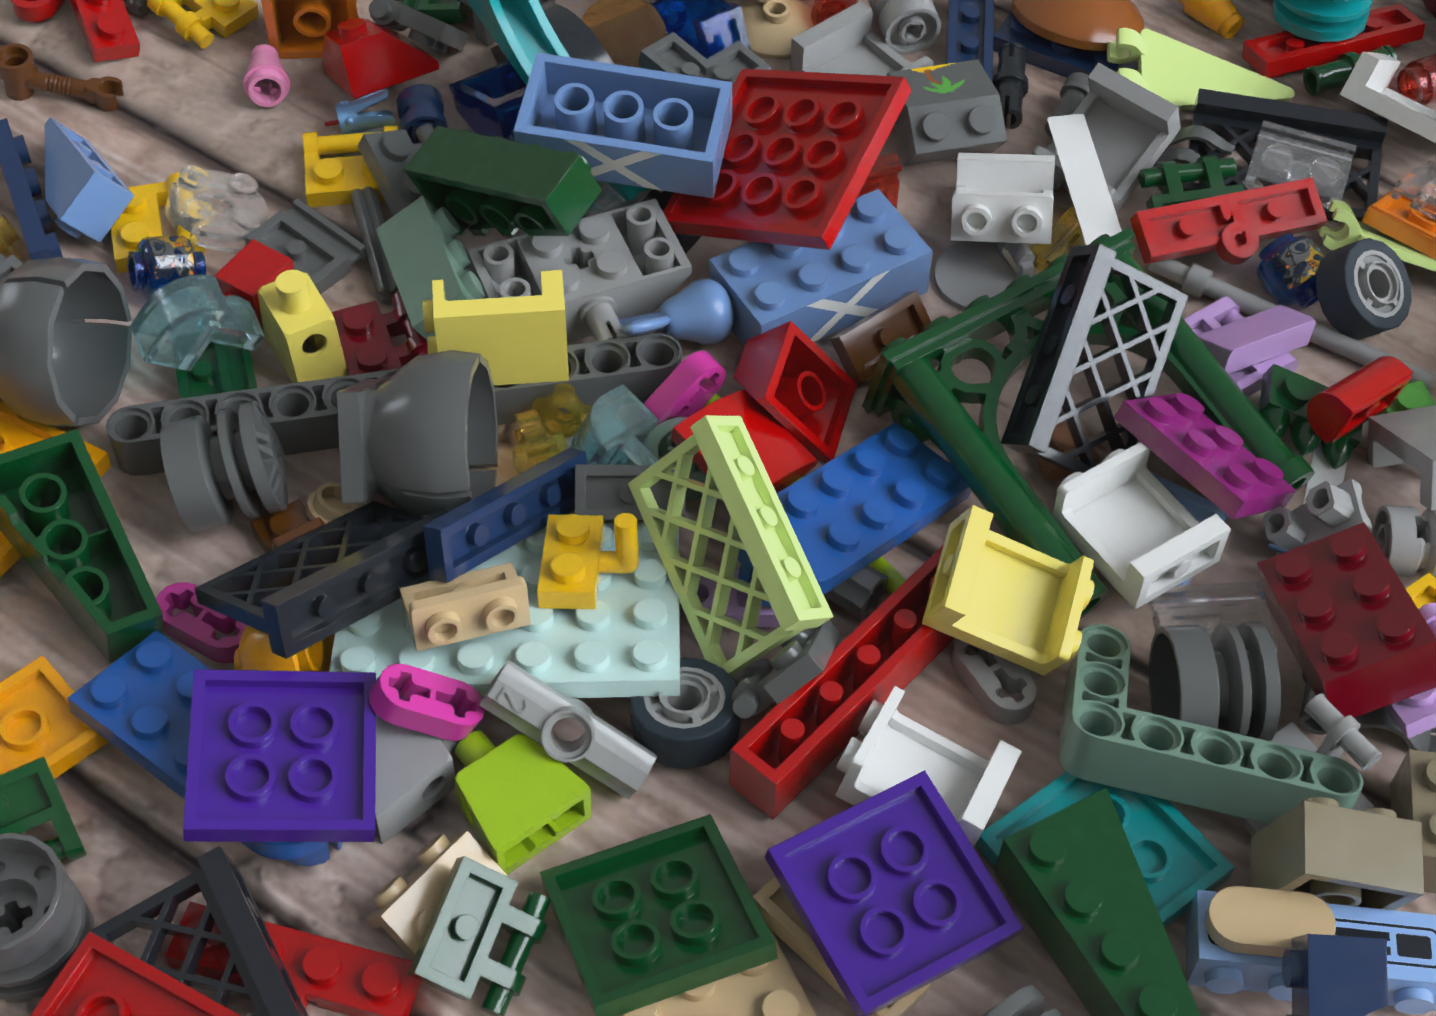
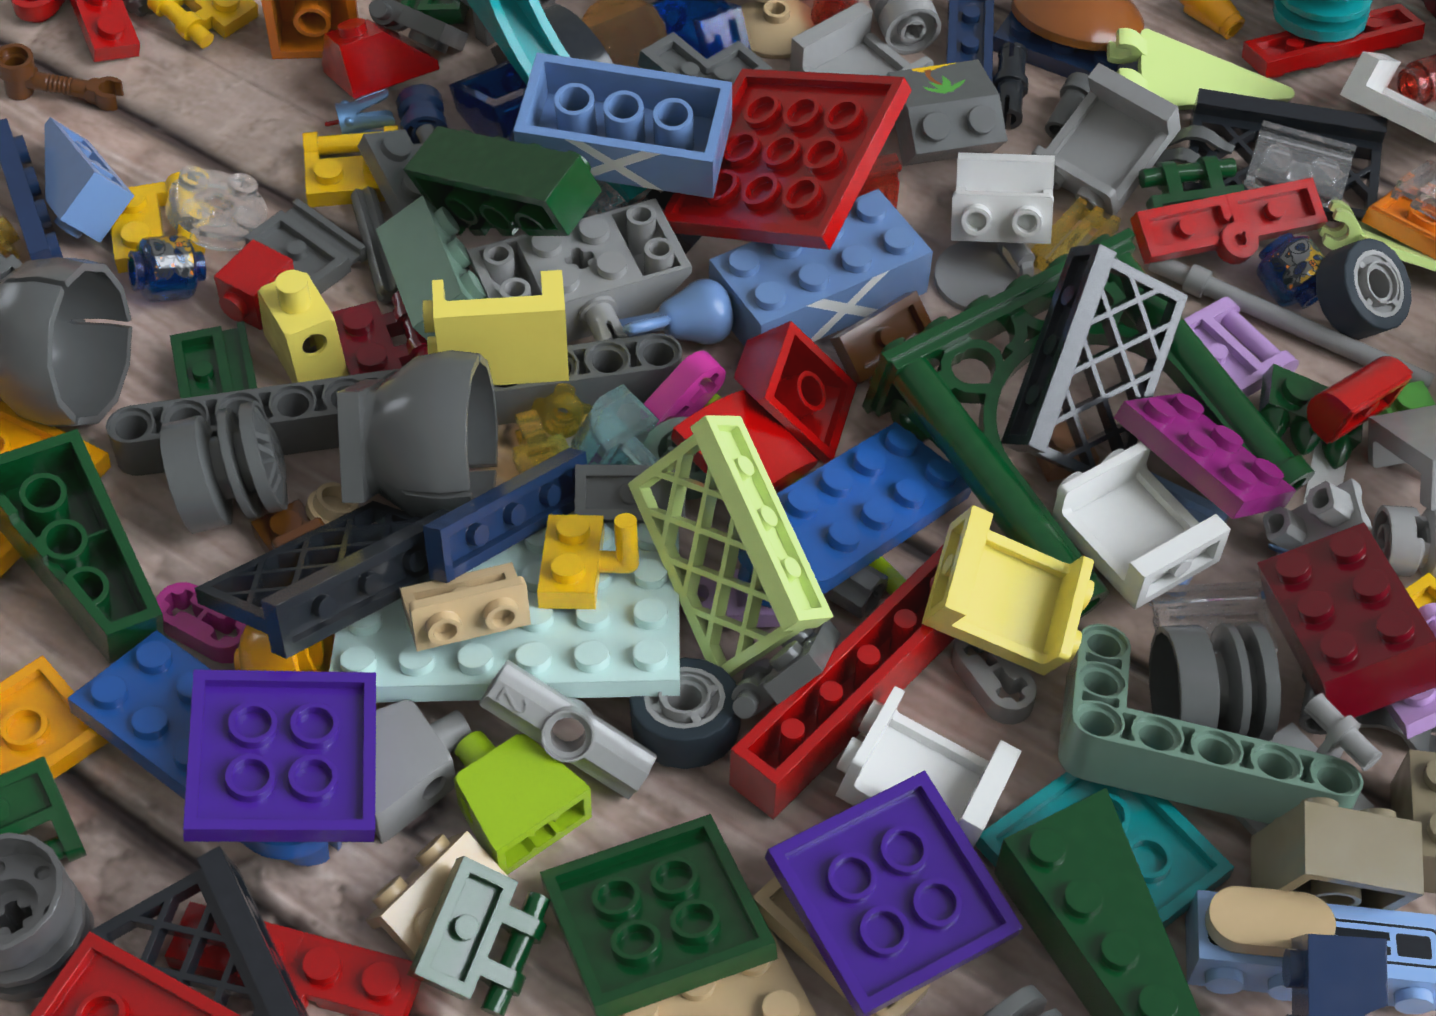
(189, 315): clear light blue brick -> none
(266, 78): bright pink cone -> none
(426, 702): dark pink beam -> none
(1084, 176): white sticker -> none
(1258, 337): lavender slope -> none
(1336, 73): dark green pin -> none

